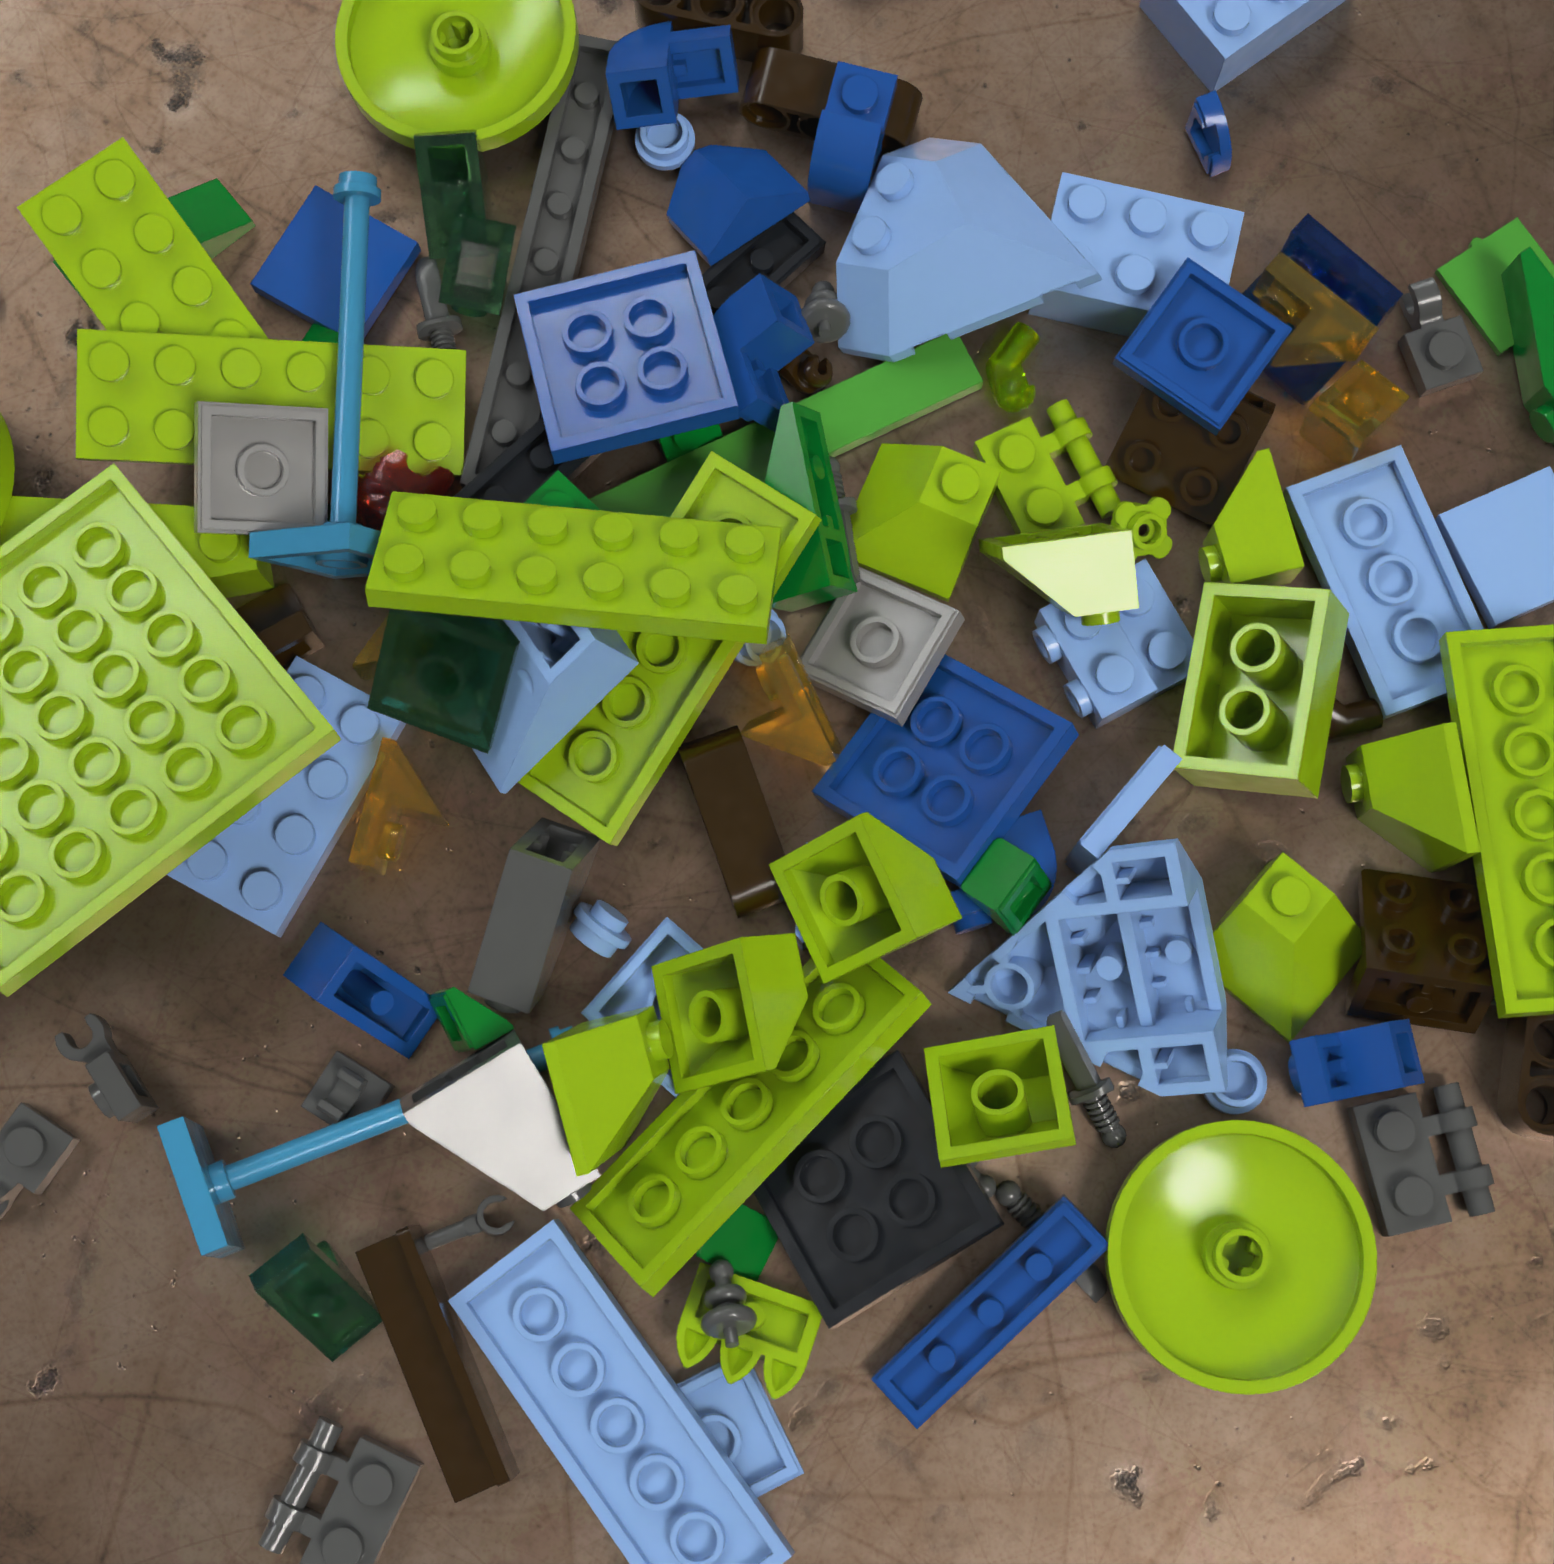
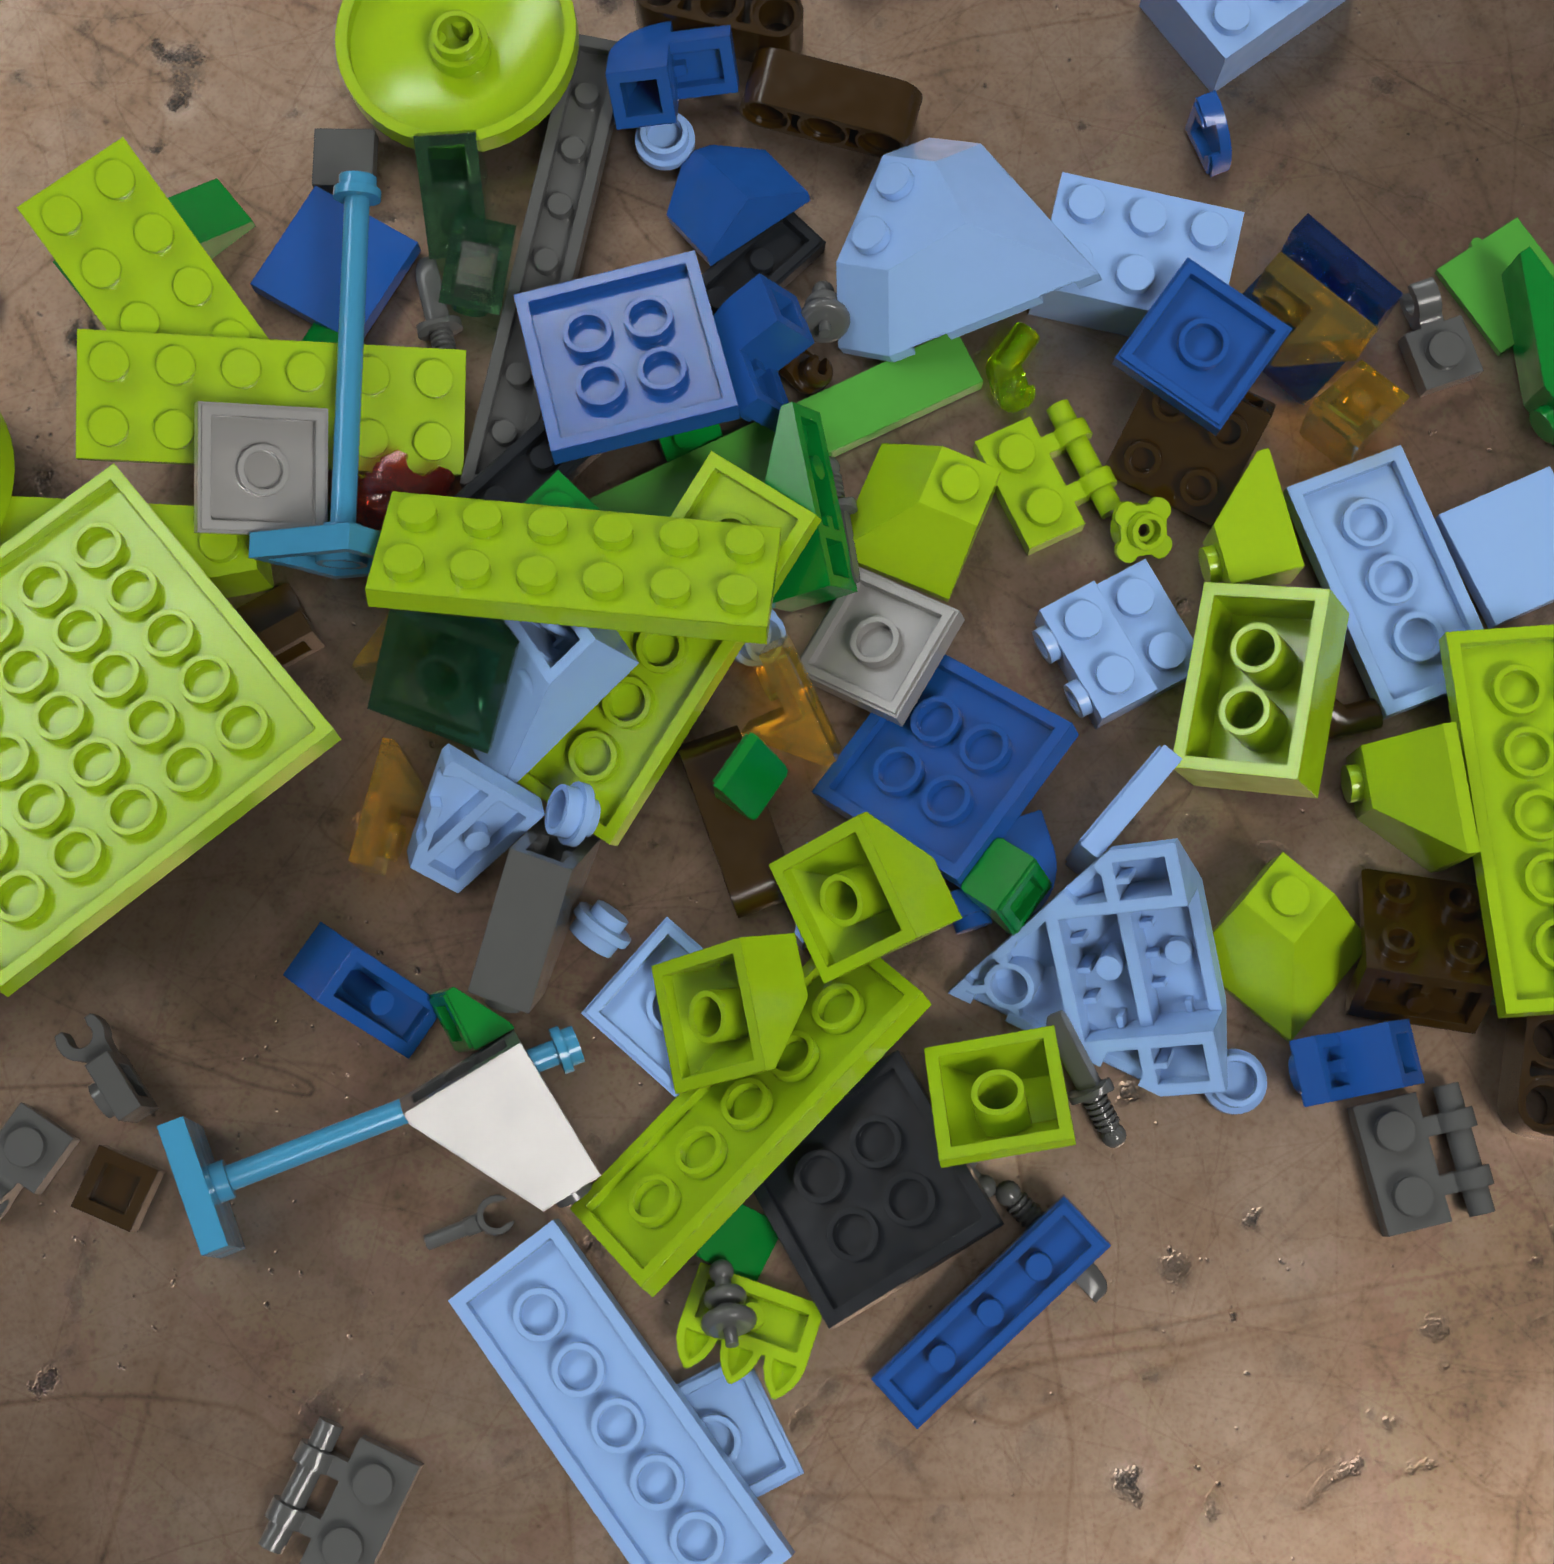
(118, 1188): none -> dark brown plate
(279, 846): light blue plate -> none
(317, 1295): clear green slope -> none
(342, 151): none -> dark grey tile
(346, 1090): dark grey tile -> none
(437, 1363): dark brown panel -> none
(468, 820): none -> light blue wing
(572, 813): none -> light blue plate
(606, 1080): lime slope -> none
(749, 777): none -> green slope
(850, 136): blue brick -> none
(1074, 568): slope -> none
(1241, 1257): lime dish -> none

